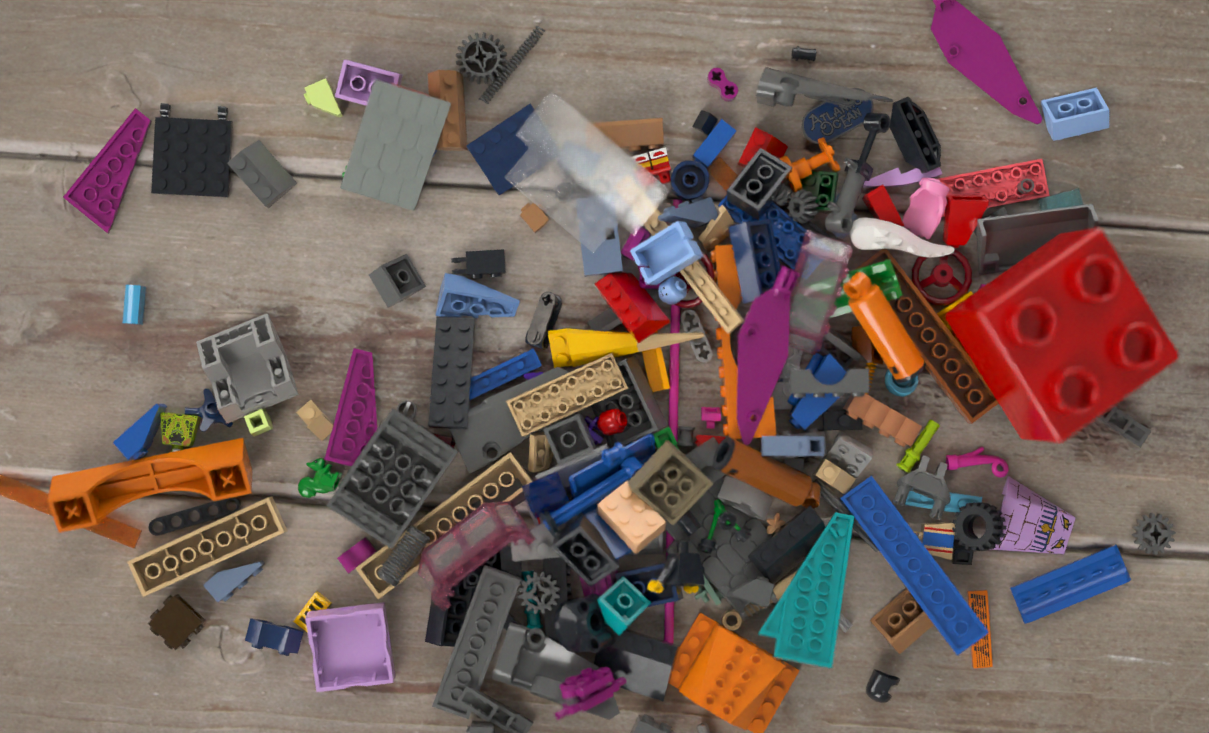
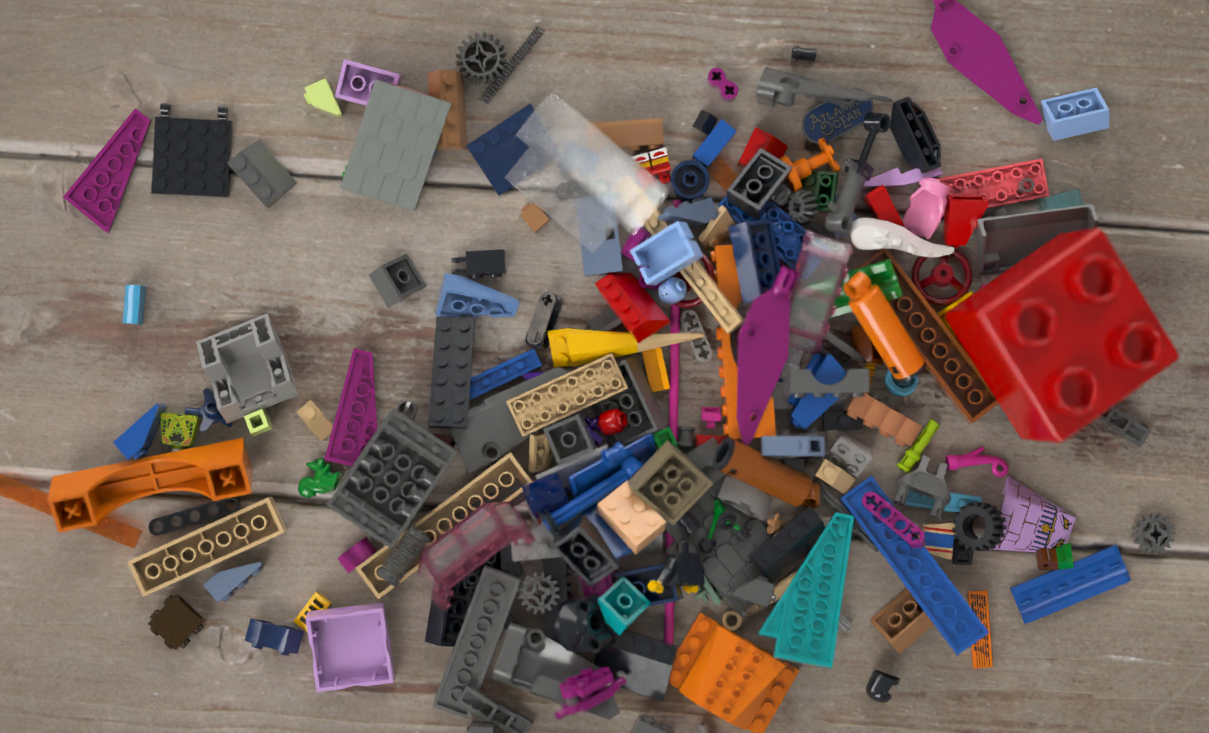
(533, 620): teal pin -> none
(893, 519): none -> magenta beam
(1055, 558): none -> leg

